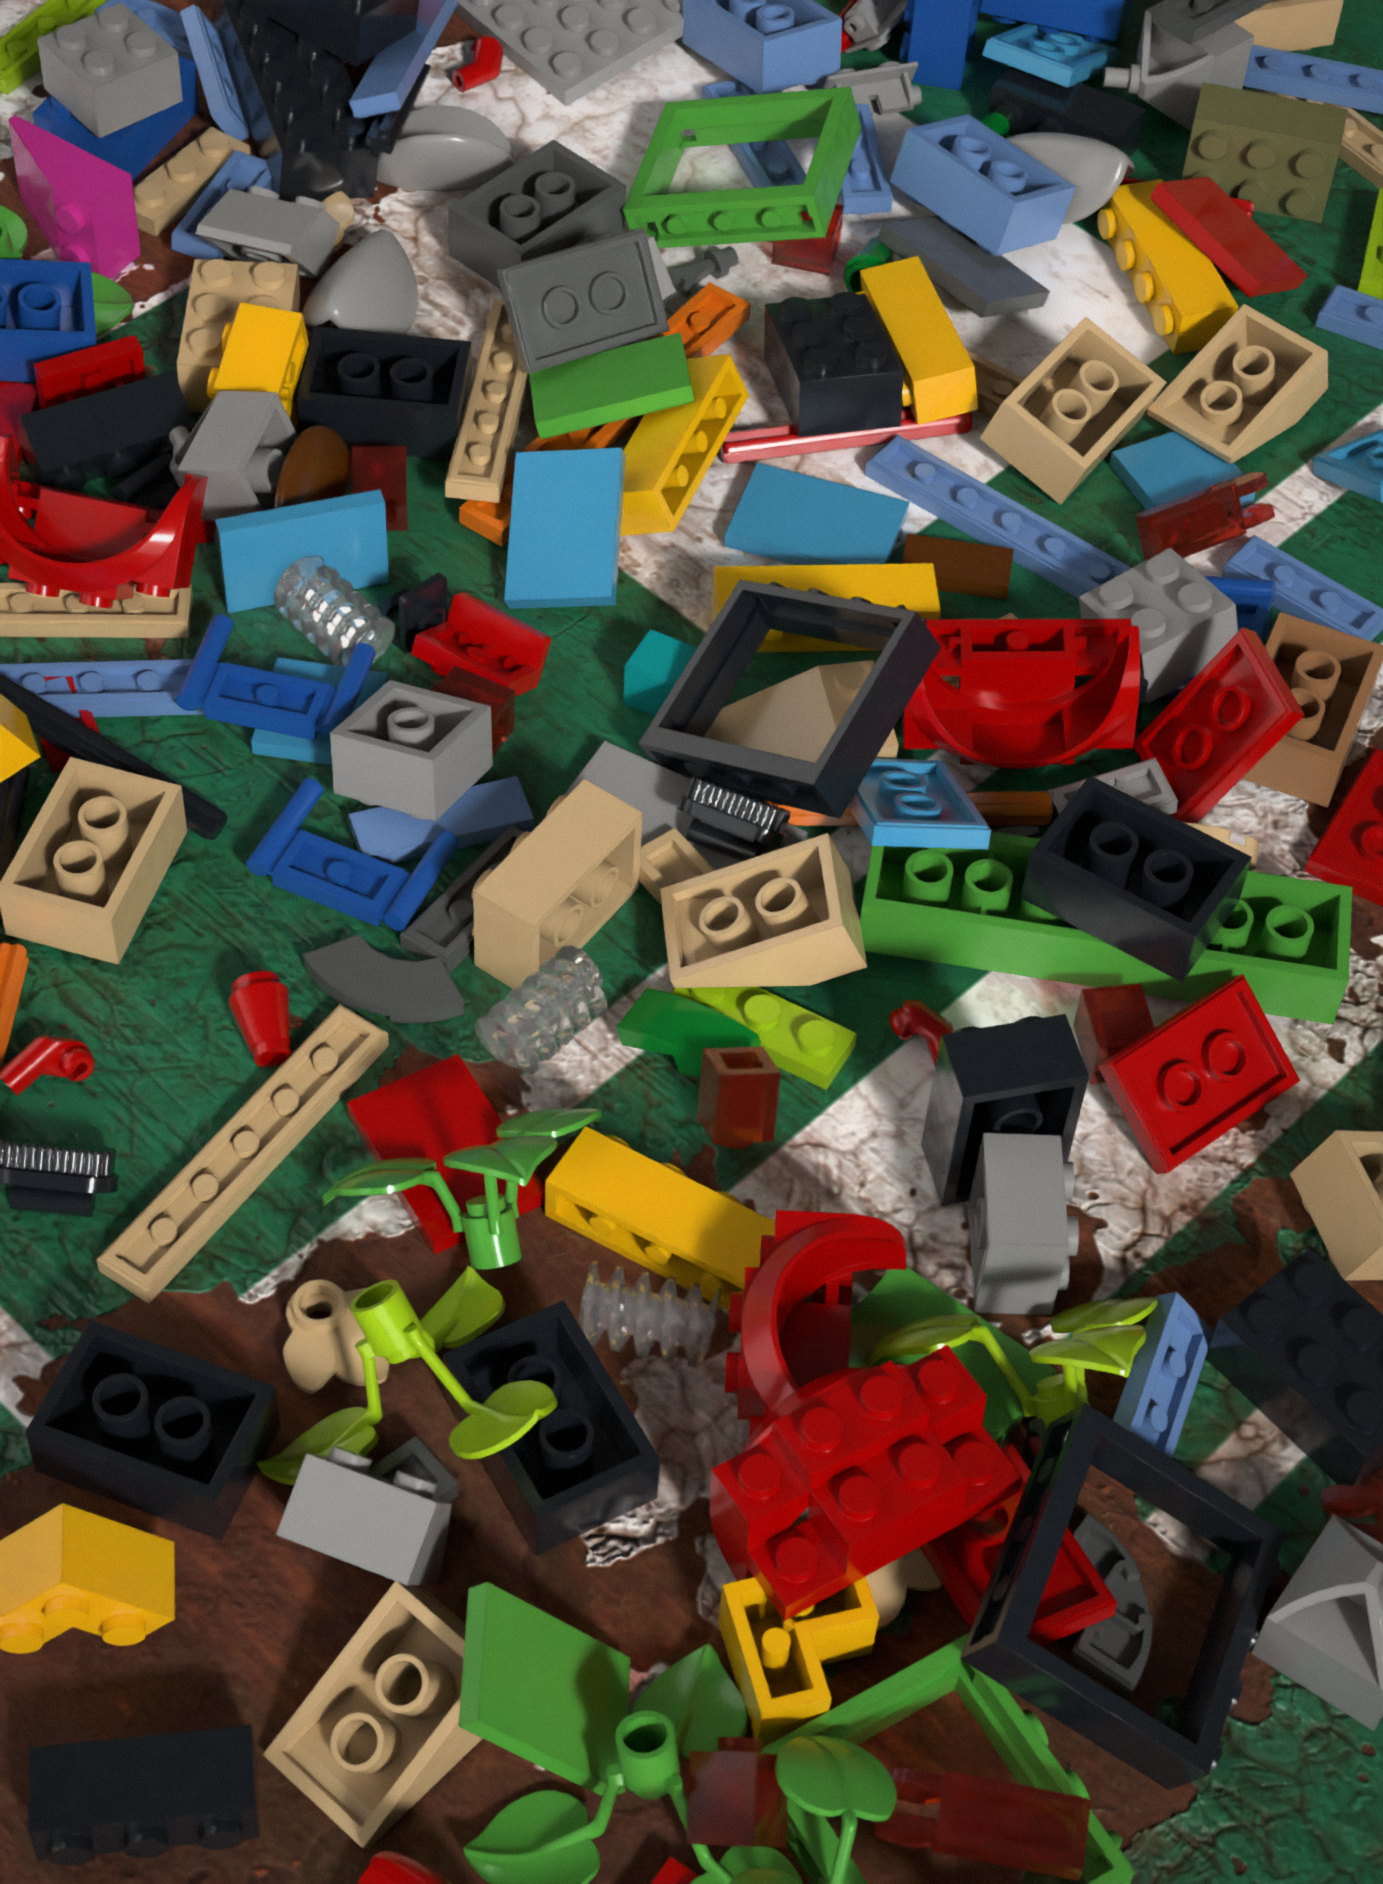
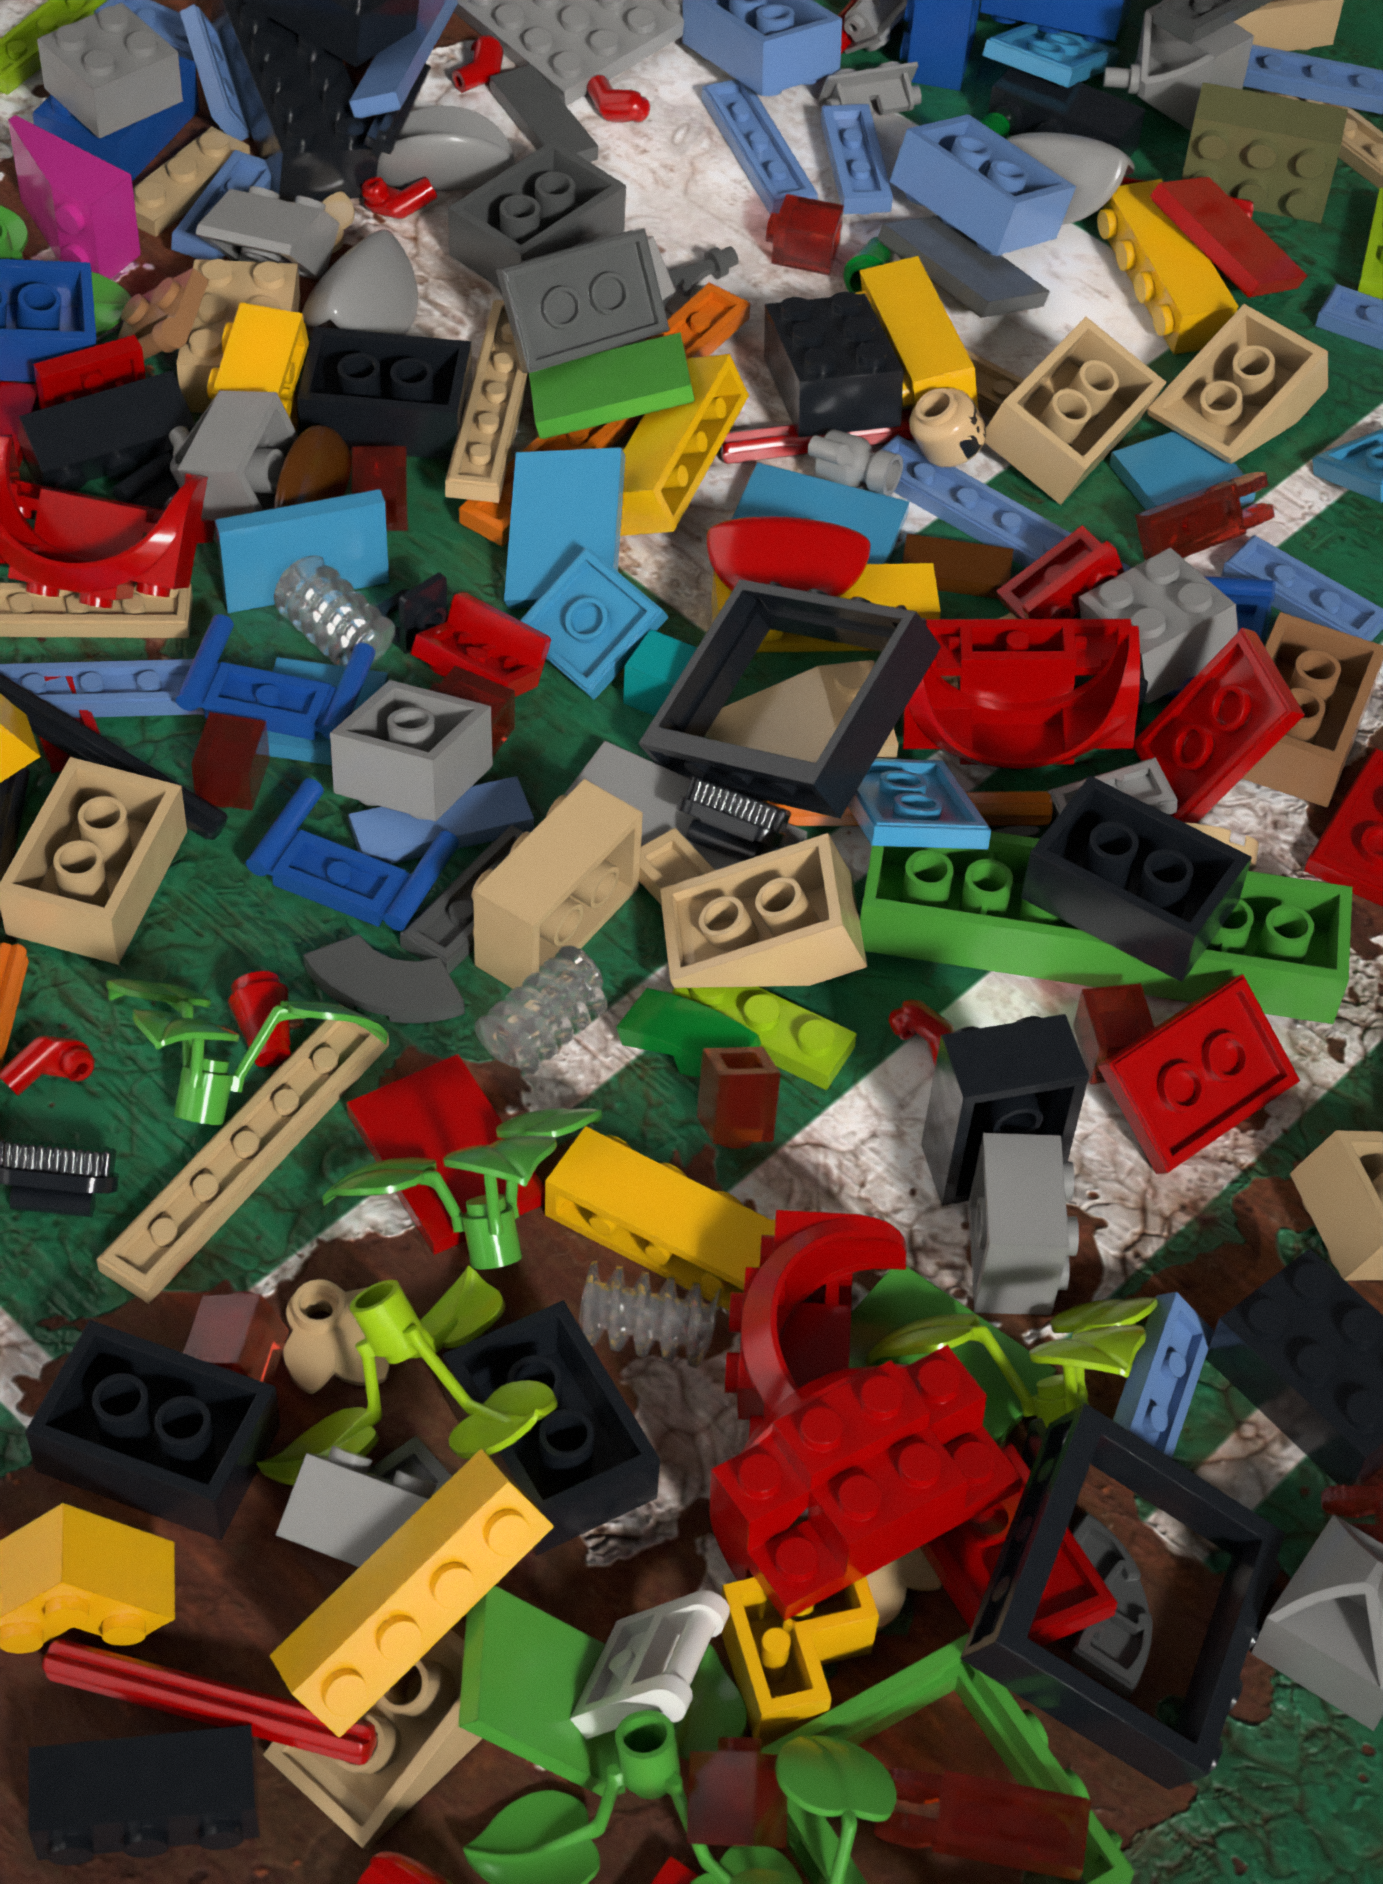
(165, 314): none -> medium nougat plate
(204, 1078): none -> bright green plant
(204, 1700): none -> red axle
(231, 761): none -> clear red brick
(238, 1334): none -> clear red brick
(394, 202): none -> red arm
(409, 1593): none -> yellow brick
(541, 111): none -> dark grey tile
(593, 621): none -> dark azure tile
(617, 104): none -> red arm
(637, 1654): none -> white plate
(749, 212): bright green window -> none
(789, 552): none -> red piece
(851, 462): none -> light grey piece
(947, 427): none -> tan head
(1061, 575): none -> red bracket

